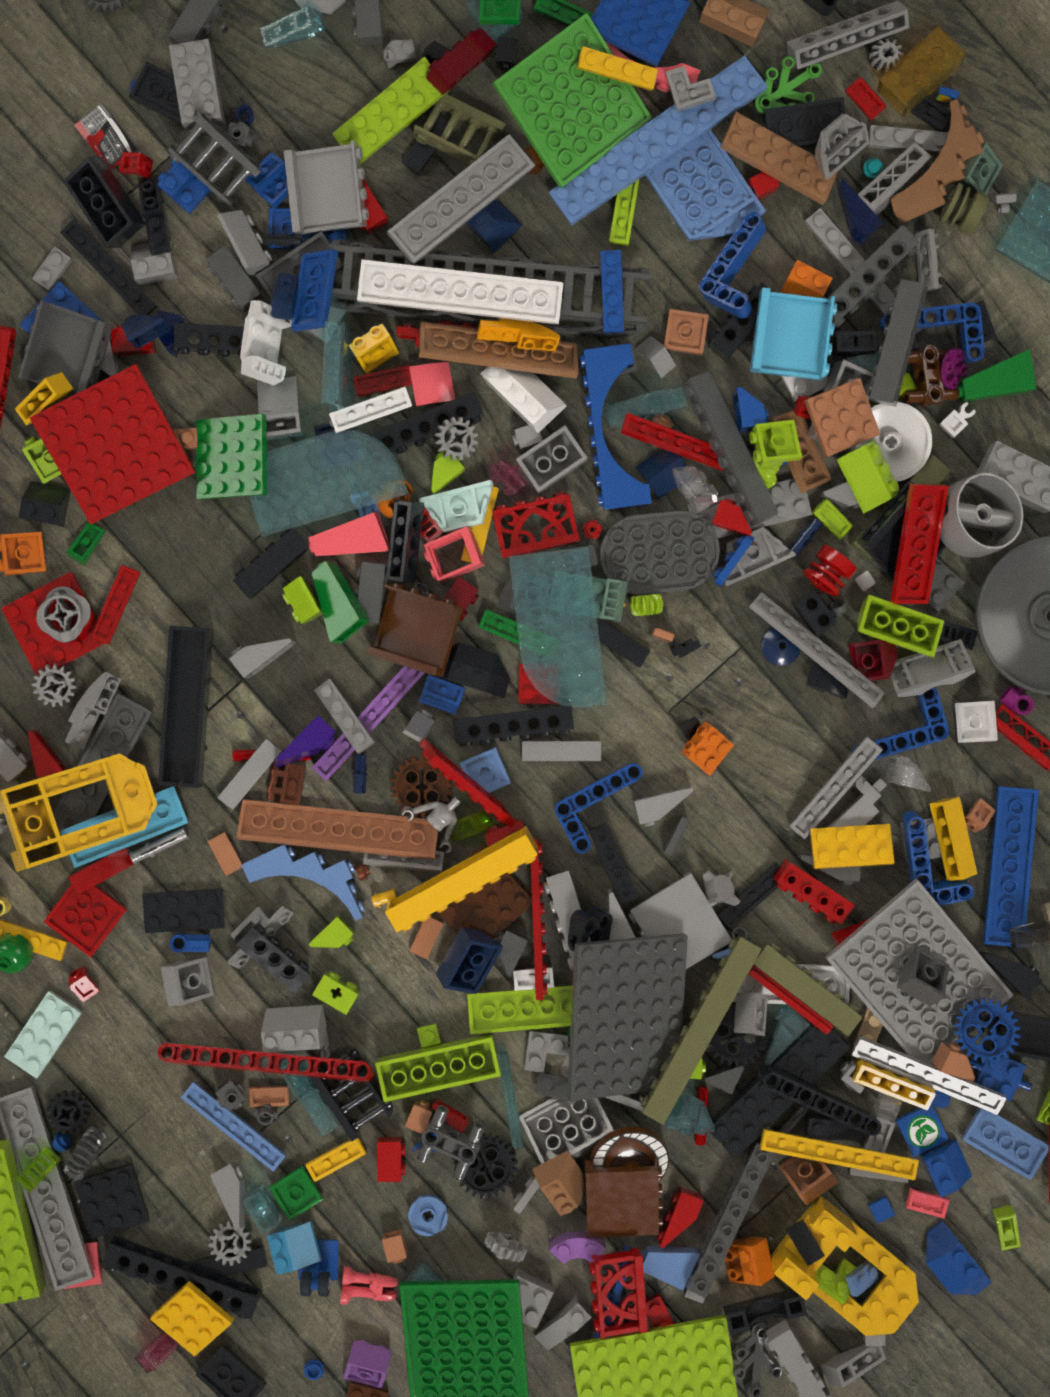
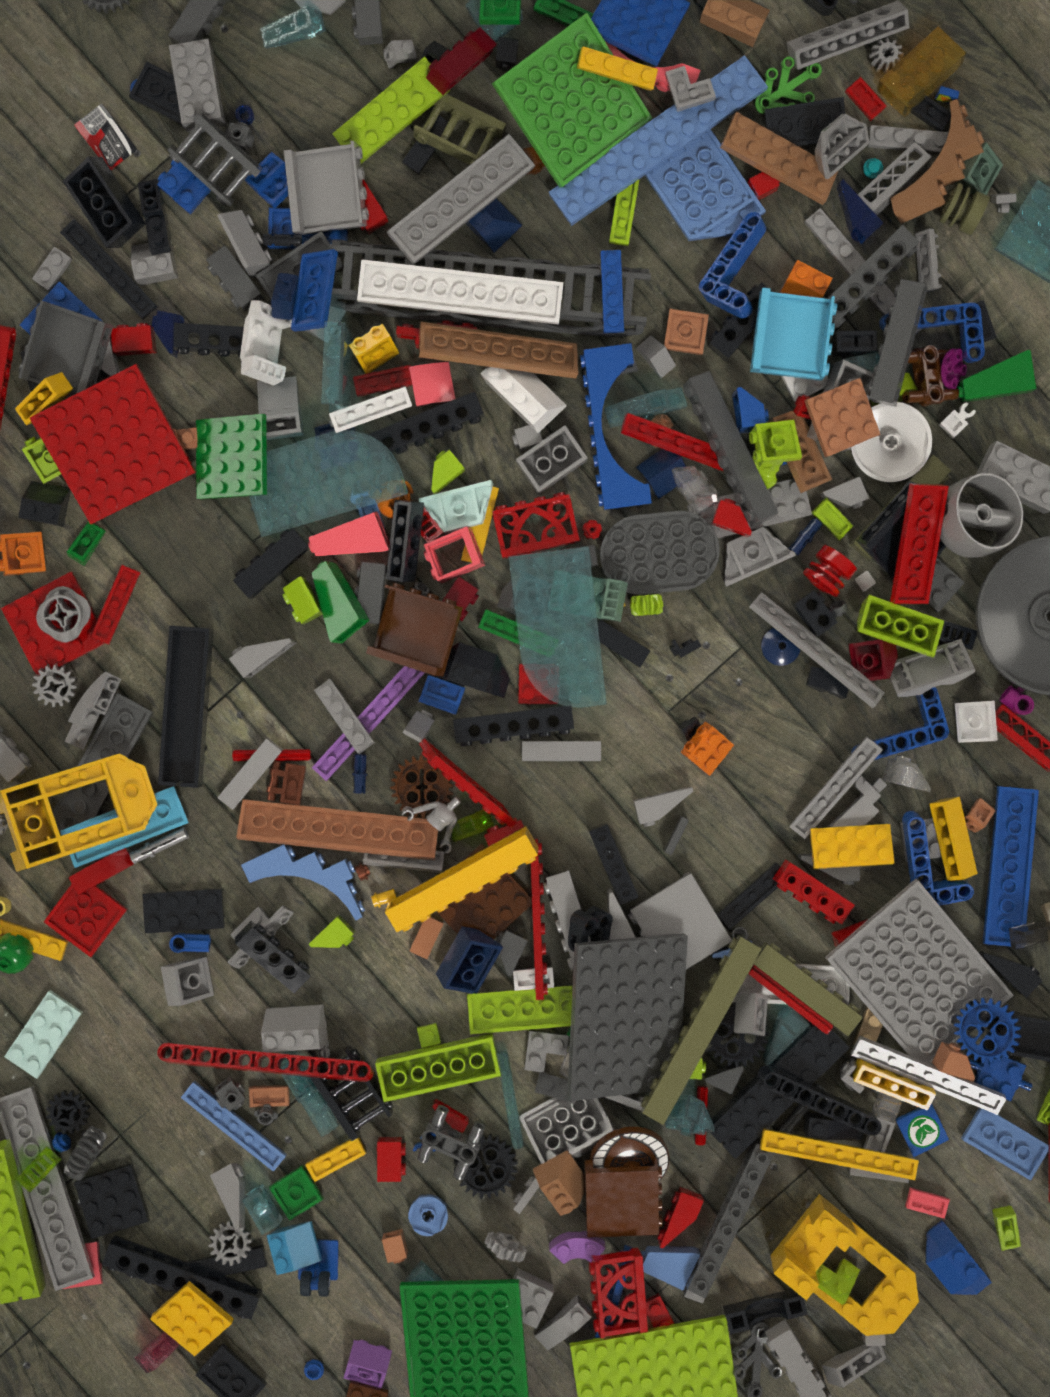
(44, 758): red slope -> none
(82, 984): bracket -> none
(136, 164): red bracket -> none
(144, 329): dark blue slope -> none
(225, 853): nougat tile -> none
(310, 741): dark purple slope -> none
(344, 999): lime brick -> none
(376, 1283): coral piece -> none
(419, 1116): nougat brick -> none
(460, 445): light grey gear -> none
(487, 770): medium blue plate -> none
(509, 476): clear pink hips -> none
(525, 334): light orange slope -> none
(591, 799): blue beam -> none
(662, 635): nougat tile -> none
(719, 889): light grey piece -> none
(732, 559): blue plate -> none
(749, 1261): orange slope -> none
(805, 1242): black tile -> none
(808, 1177): nougat slope -> none
(862, 1278): medium blue plate -> none
(868, 476): lime slope -> none
(881, 1209): blue tile -> none
(924, 977): dark grey slope -> none
(941, 1099): blue tile -> none
(946, 1167): blue slope -> none

